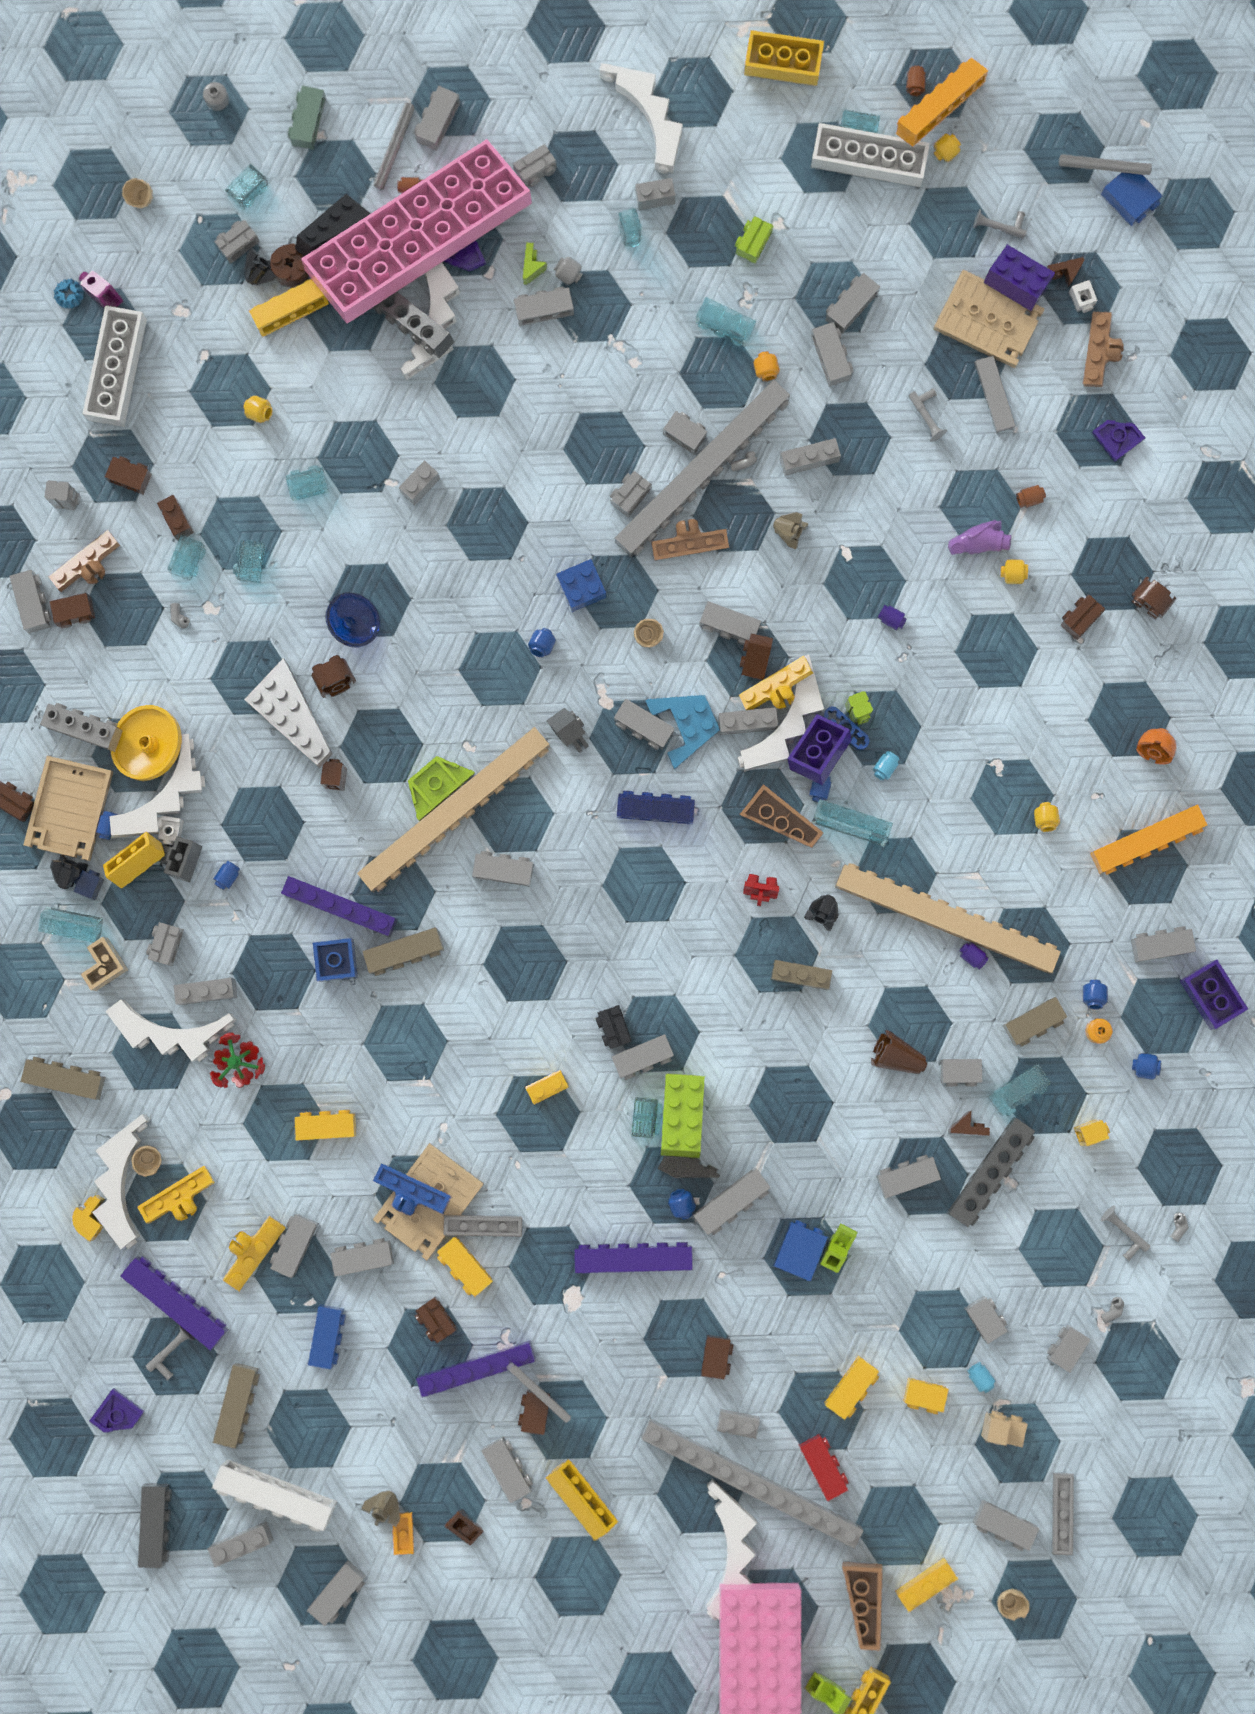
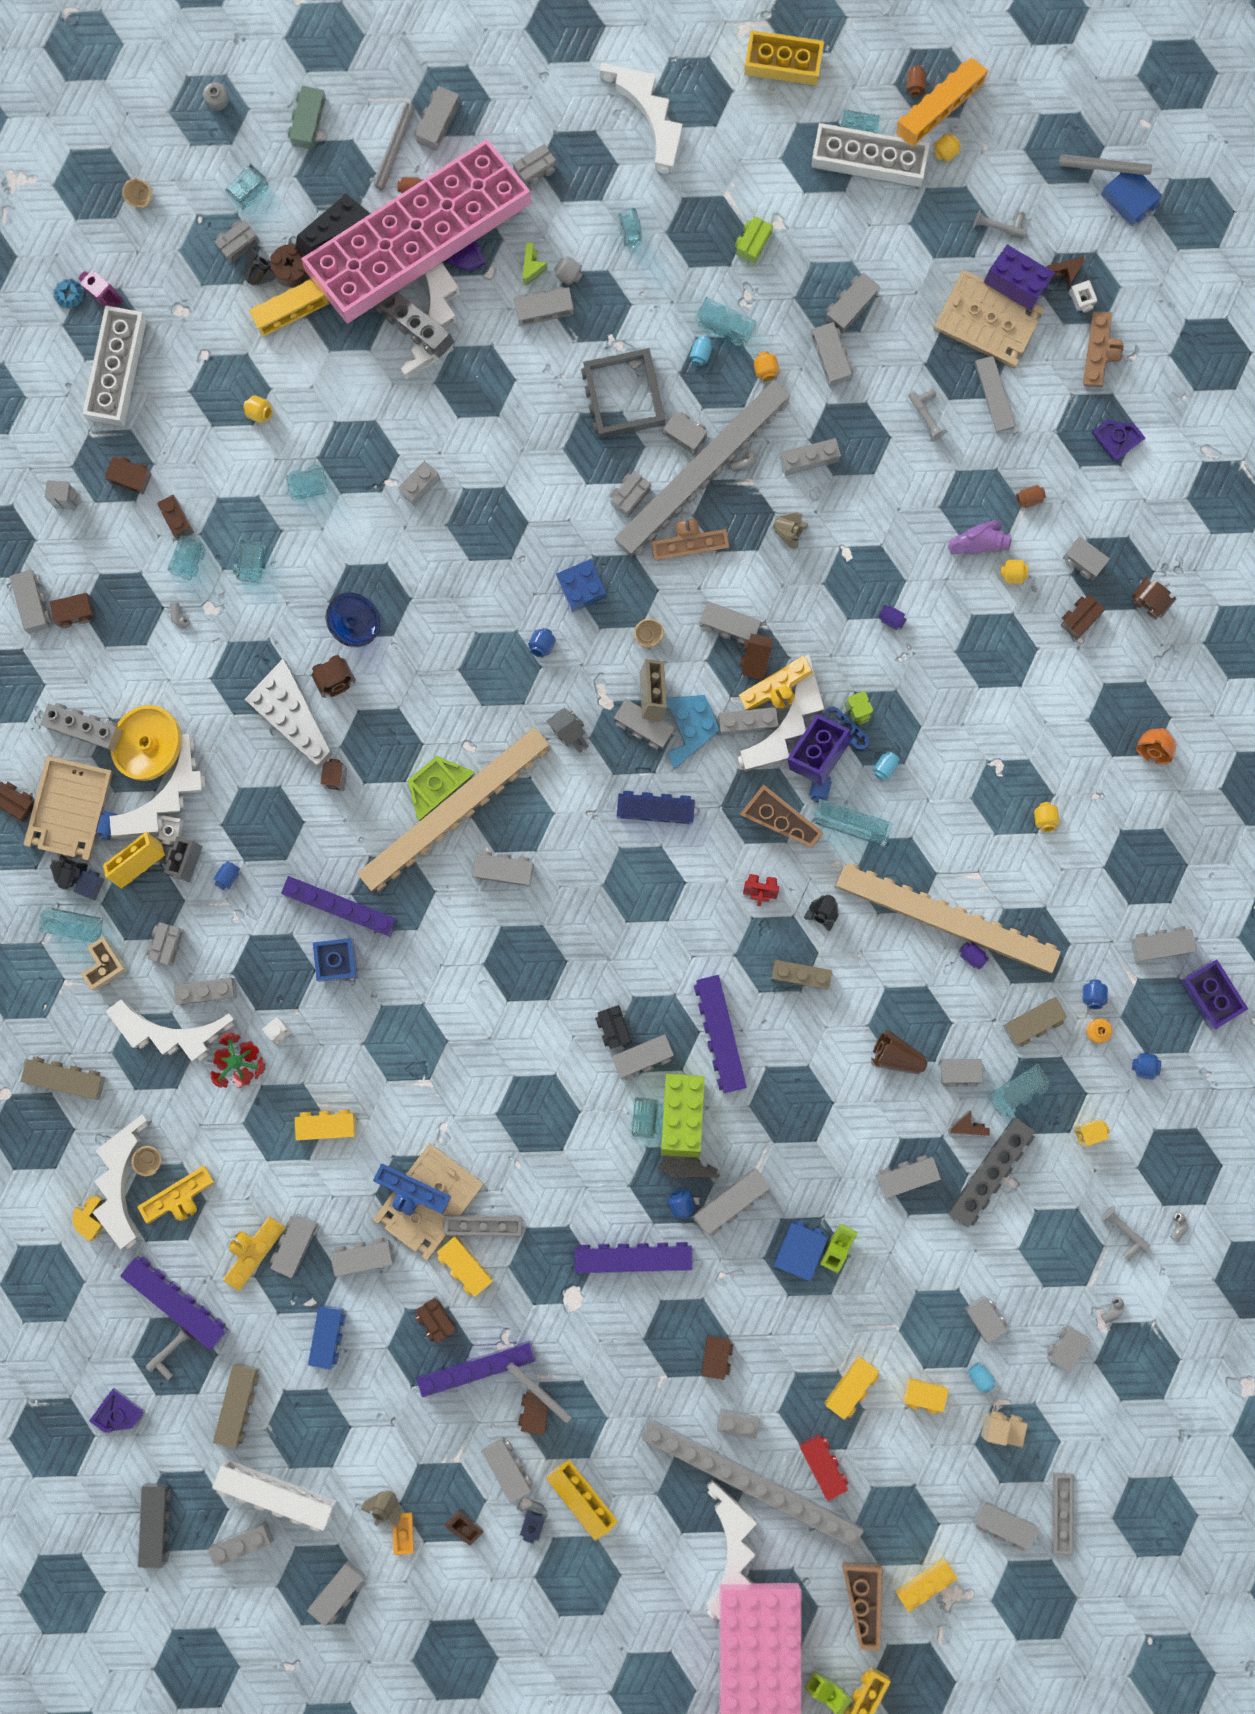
(85, 563): plate -> none
(277, 1030): none -> white brick
(403, 950): dark tan brick -> none
(535, 1519): none -> dark blue brick
(547, 1087): yellow brick -> none
(632, 426): none -> dark grey window
(653, 690): none -> dark tan brick
(655, 194): light grey brick -> none
(701, 351): none -> medium azure brick
(721, 1034): none -> dark purple brick
(1013, 1604): tan hair -> none
(1085, 558): none -> light grey brick
(1145, 840): light orange brick -> none

